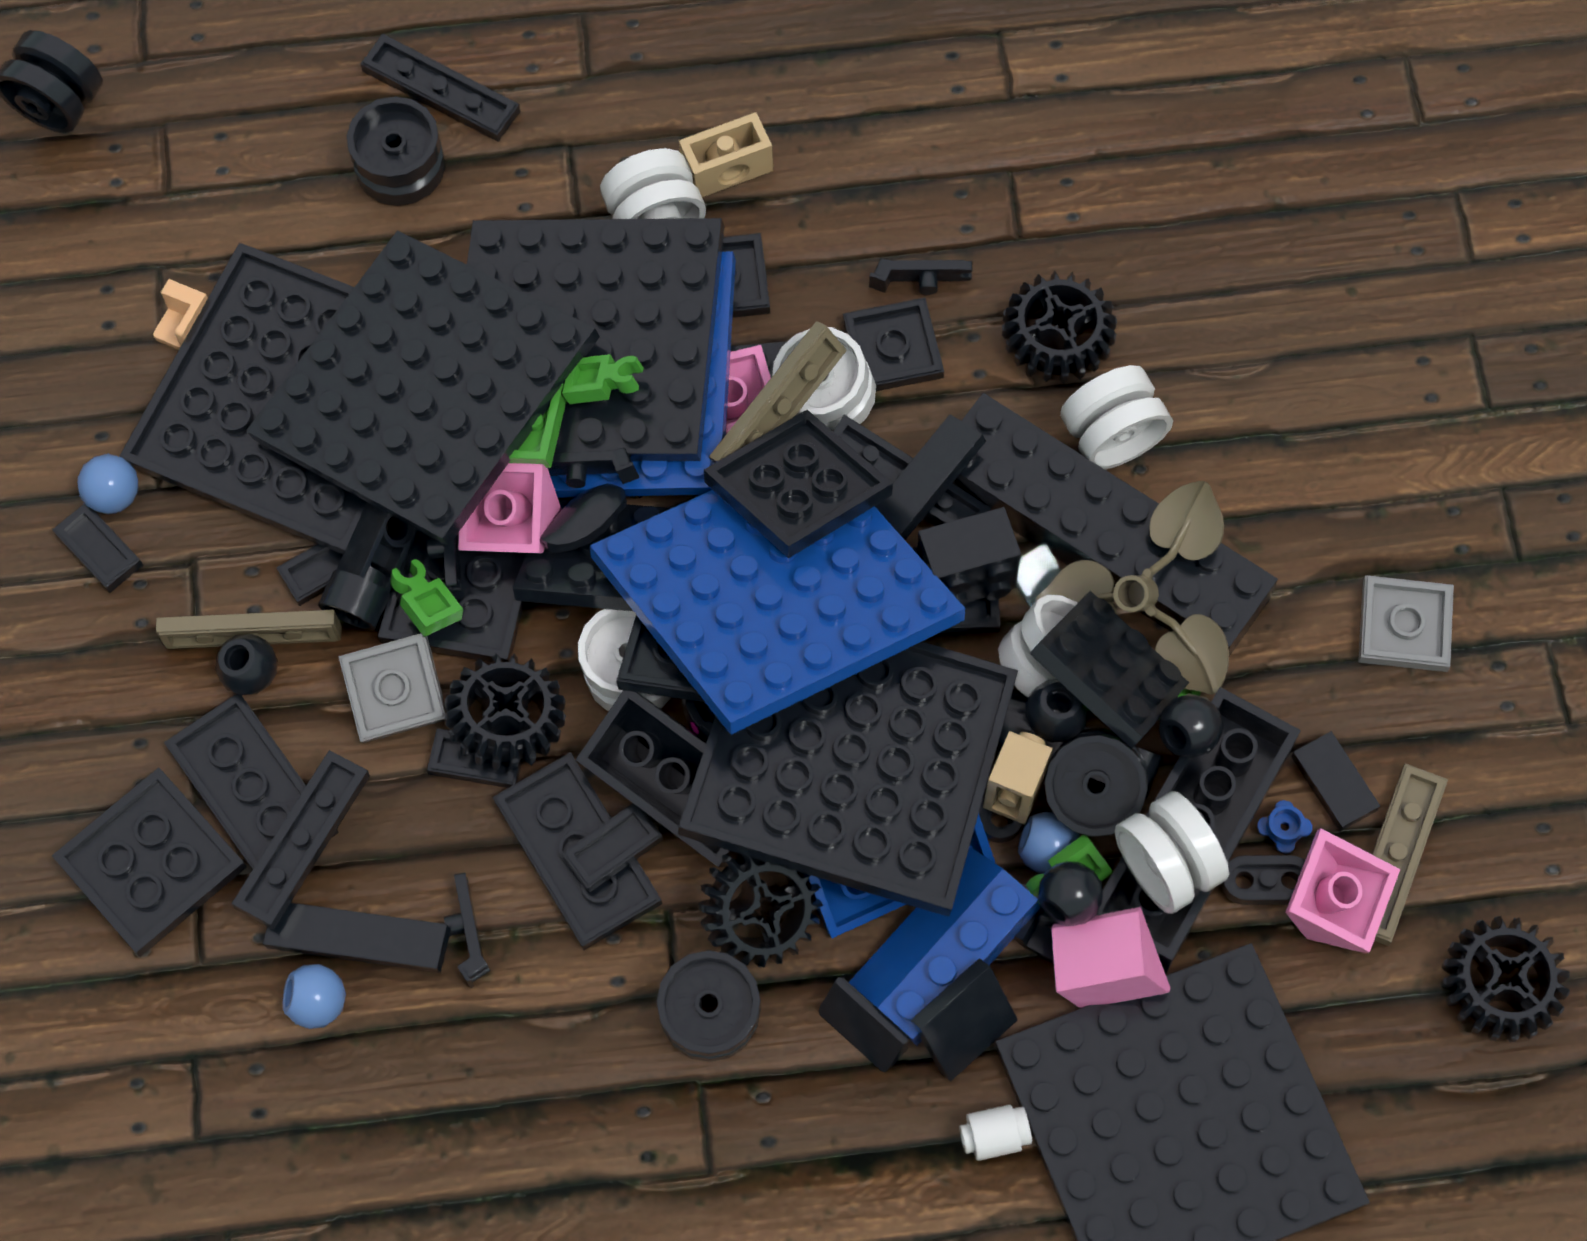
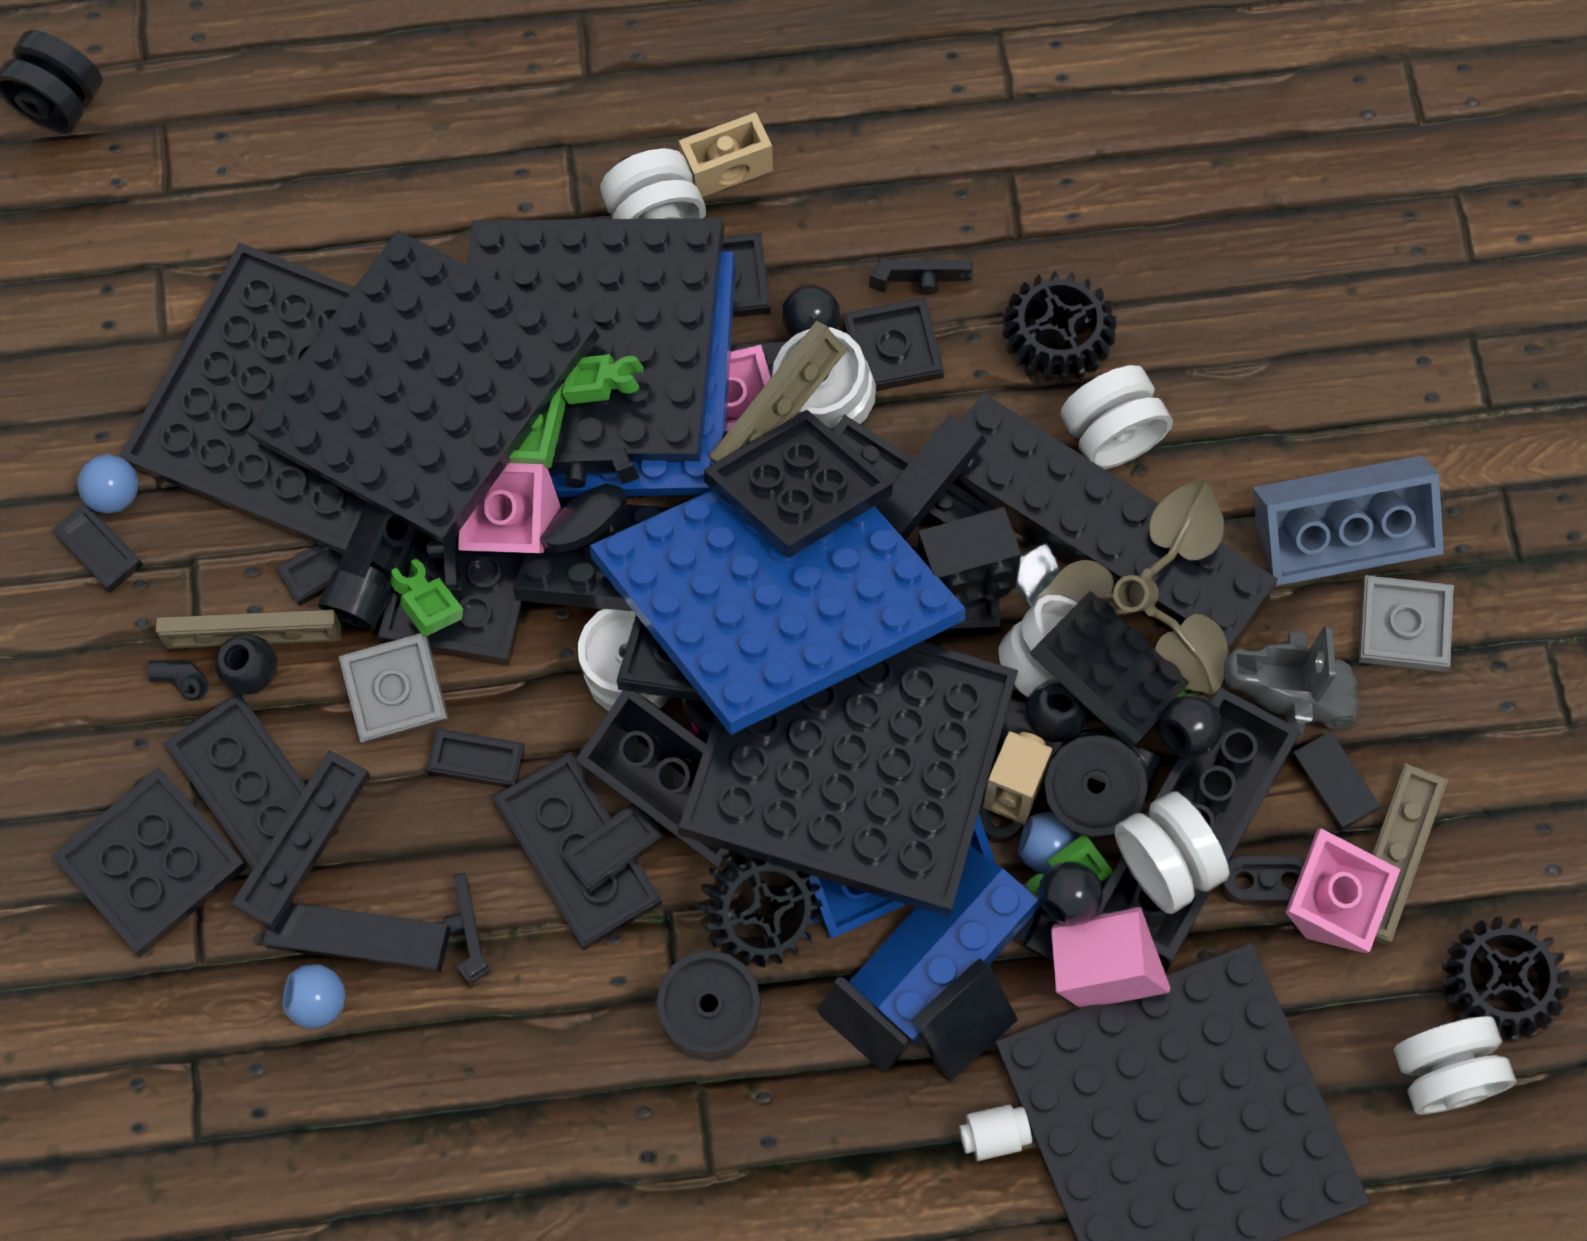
(183, 309): light nougat panel -> none
(183, 674): none -> black arm
(396, 151): black wheel -> none
(440, 87): black tile -> none
(505, 726): black gear -> none
(807, 306): none -> black piece
(1290, 815): blue plate -> none
(1297, 680): none -> dark grey piece
(1349, 519): none -> sand blue slope
(1454, 1065): none -> white wheel

